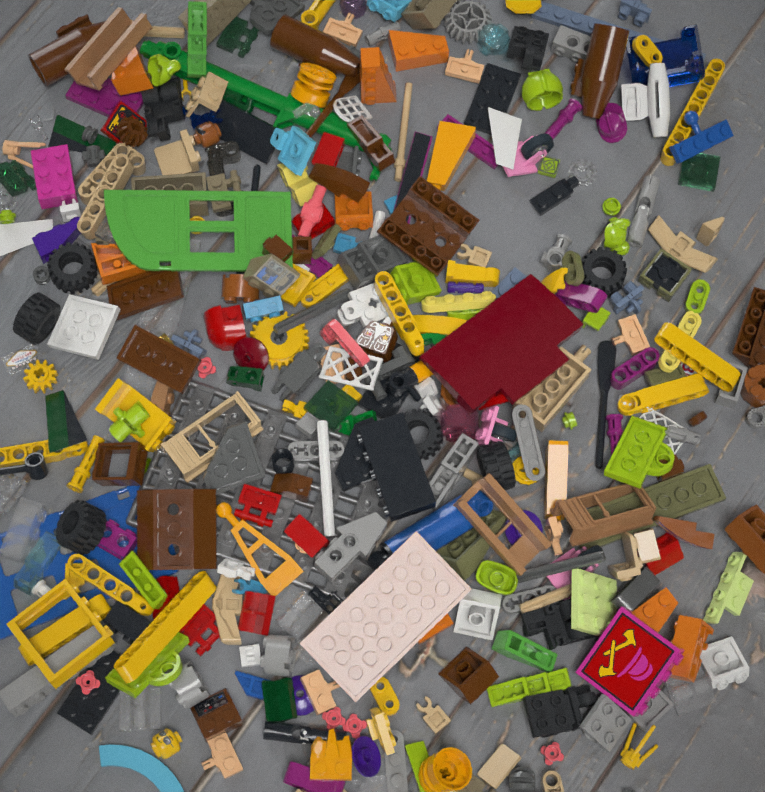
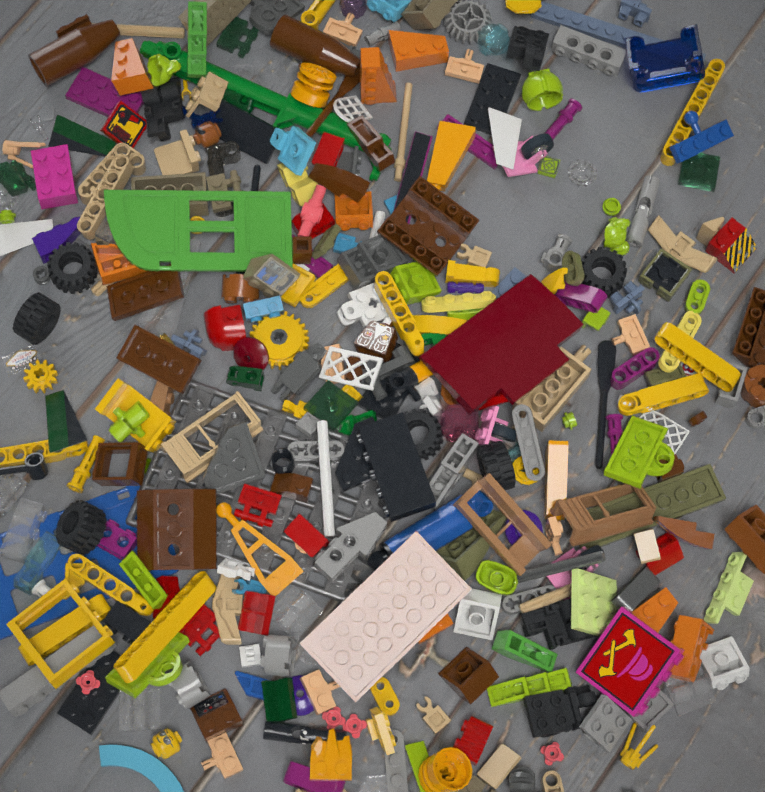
(70, 211): white tile -> none
(83, 326): white plate -> none
(90, 134): dark grey bush -> none
(93, 155): dark grey gear -> none
(107, 49): medium nougat piece -> none
(131, 132): reddish brown gear -> none
(210, 368): coral plate -> none
(277, 247): reddish brown brick -> none
(308, 109): clear arm -> none
(311, 311): dark grey axle -> none
(327, 598): black piece -> none
(335, 331): coral beam -> none
(366, 756): dark purple dish -> none
(473, 739): none -> red brick
(554, 195): black hinge -> none
(599, 73): reddish brown piece -> none
(612, 124): magenta piece -> none
(633, 564): tan bracket -> none
(646, 52): yellow plate -> none
(649, 100): white plate -> none
(683, 435): light grey axle -> none
(732, 245): none -> slope

